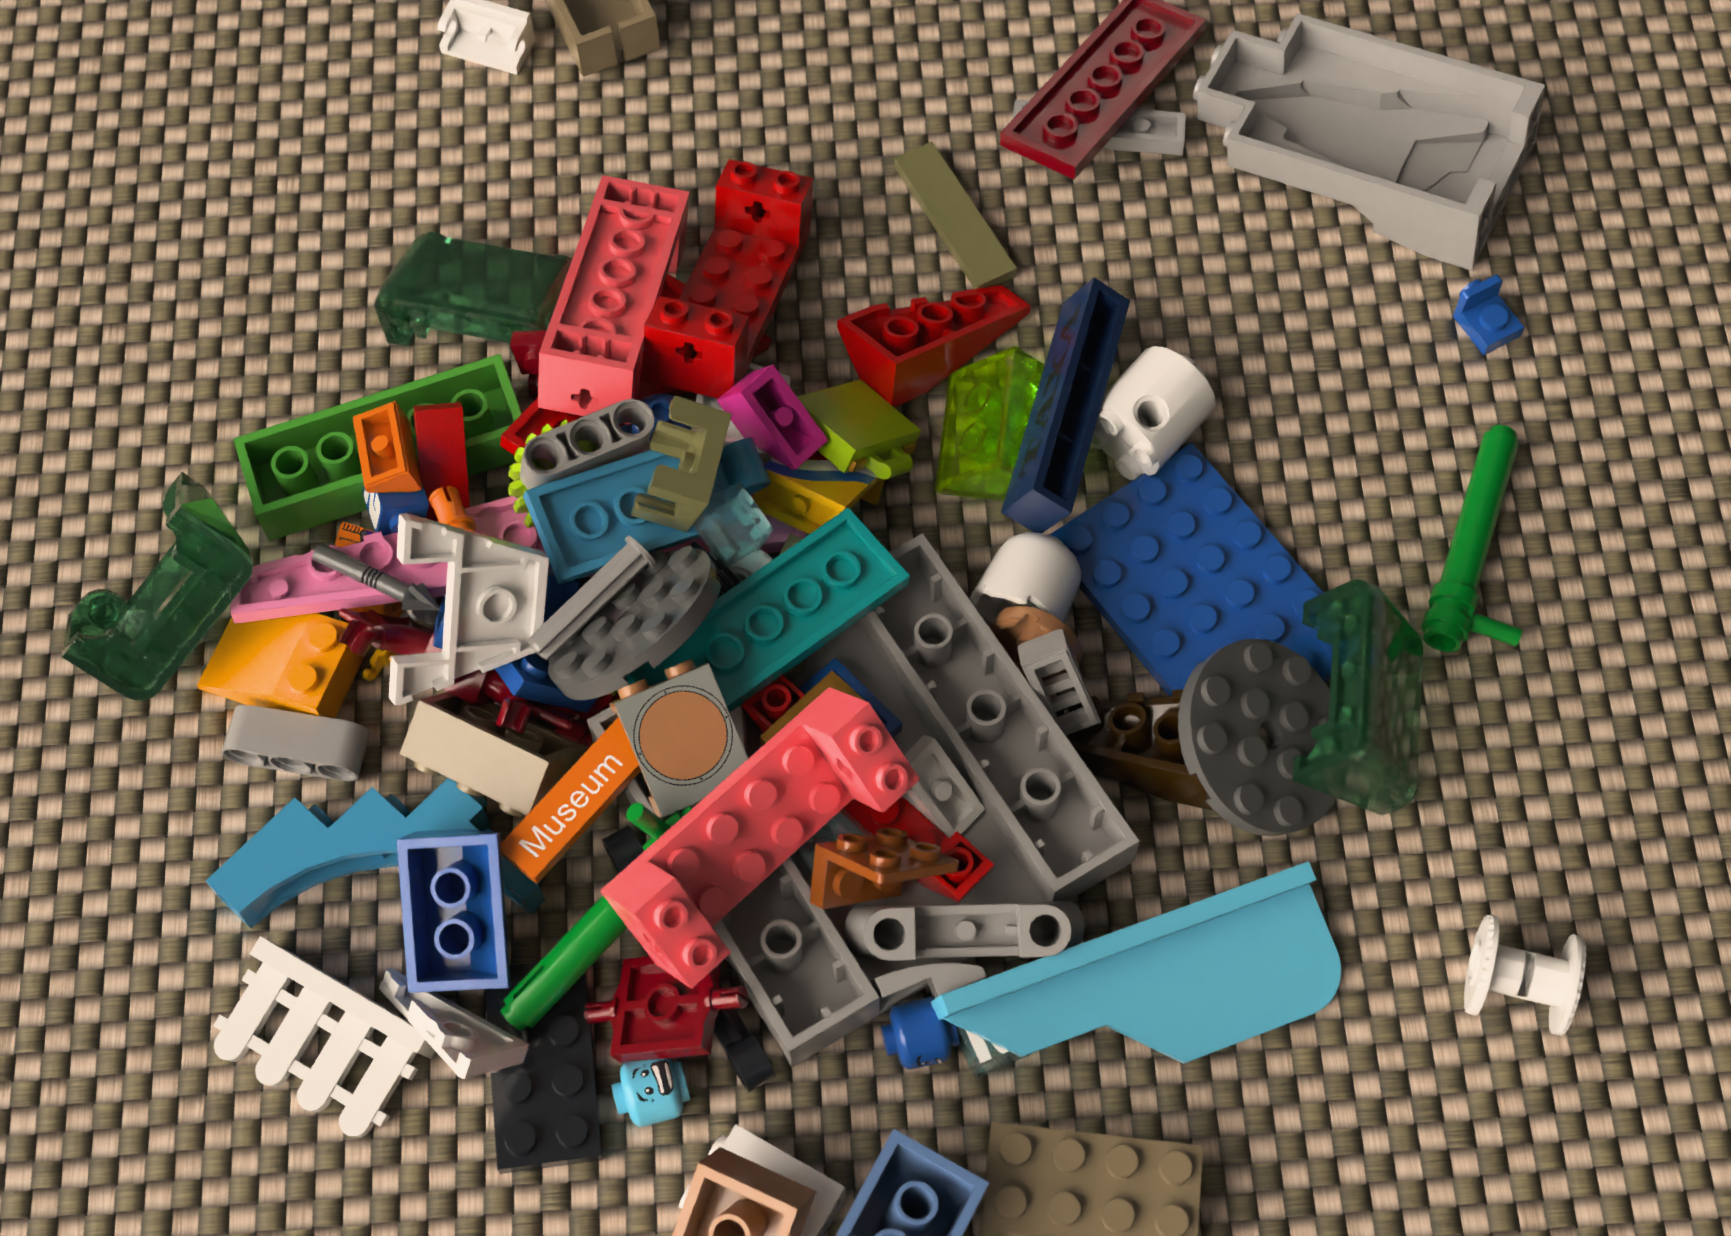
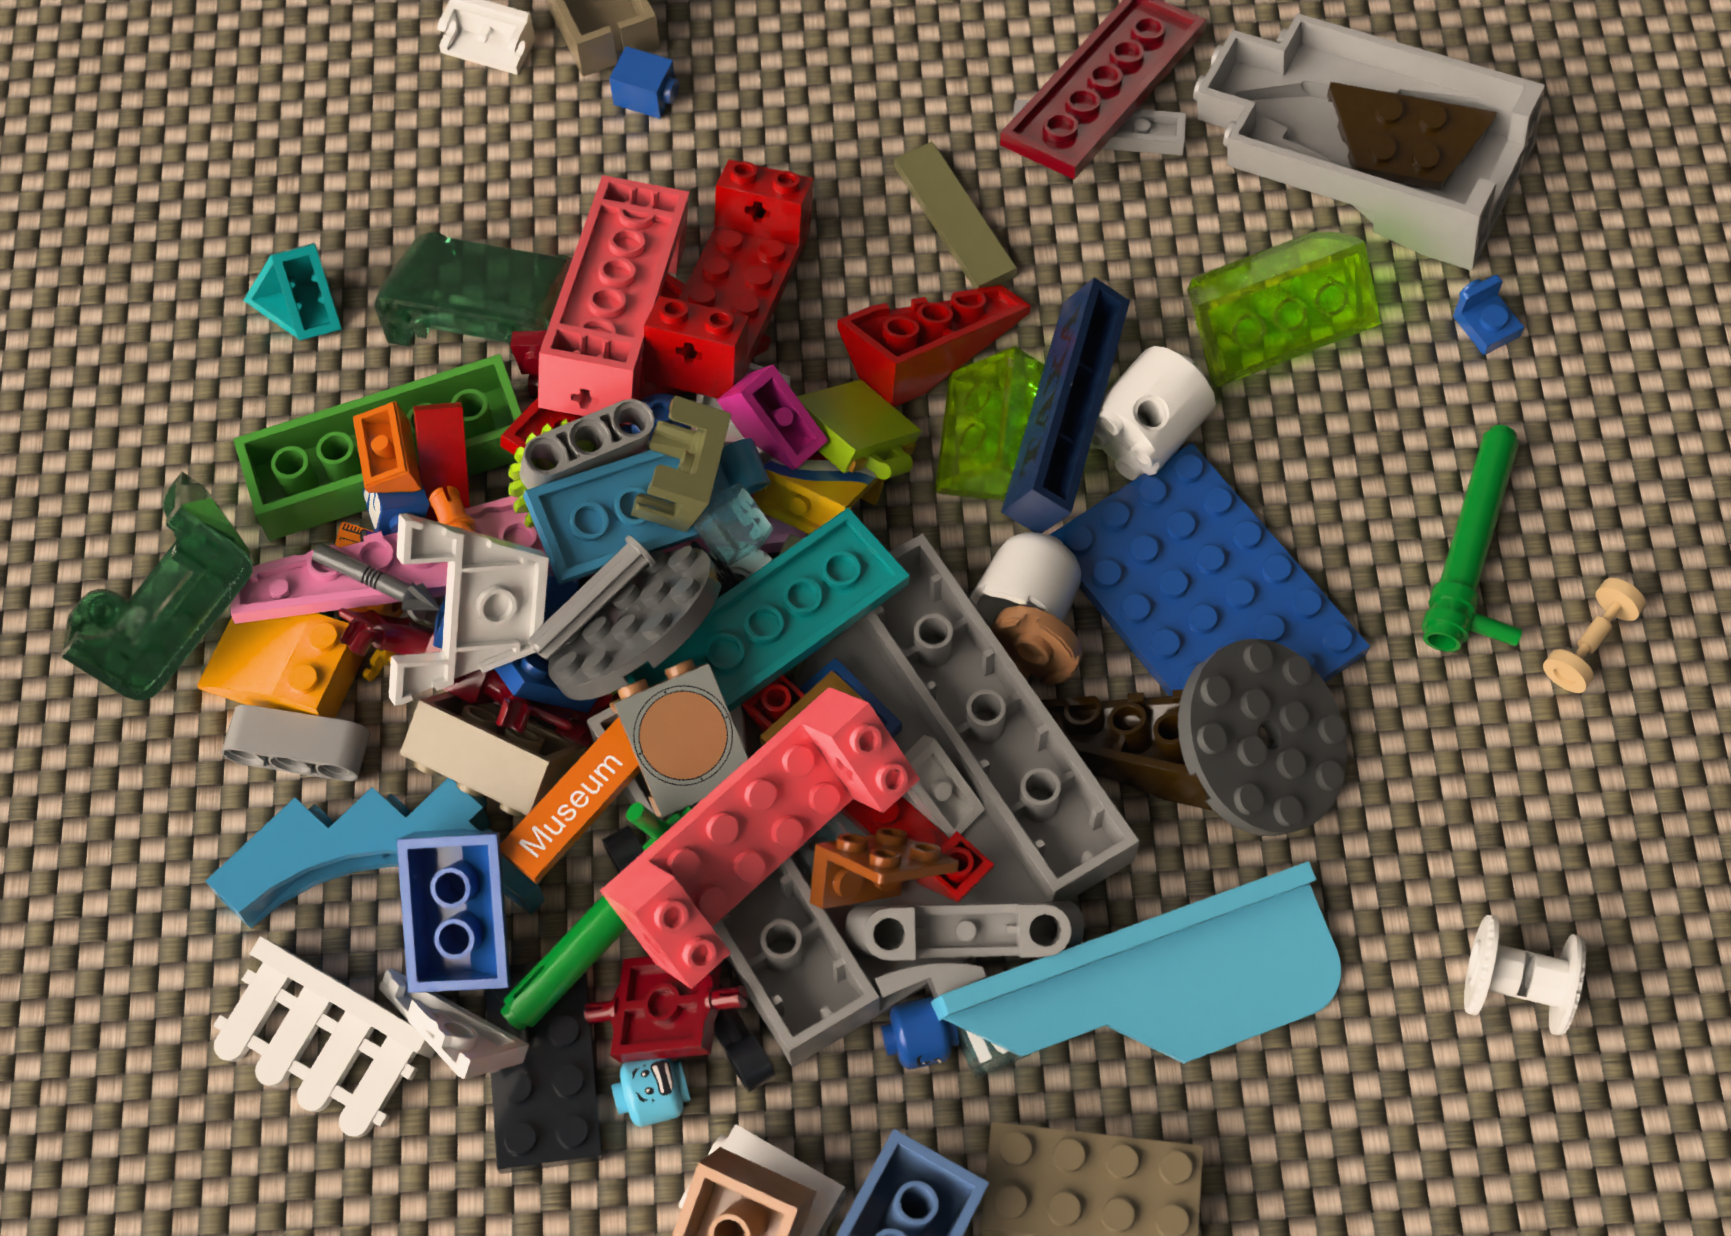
(296, 293): none -> teal slope
(643, 82): none -> blue brick
(1050, 655): light grey slope -> none
(1282, 303): none -> clear neon green windscreen
(1373, 725): clear green windscreen -> none
(1405, 135): none -> dark brown wing
(1619, 601): none -> tan wheel

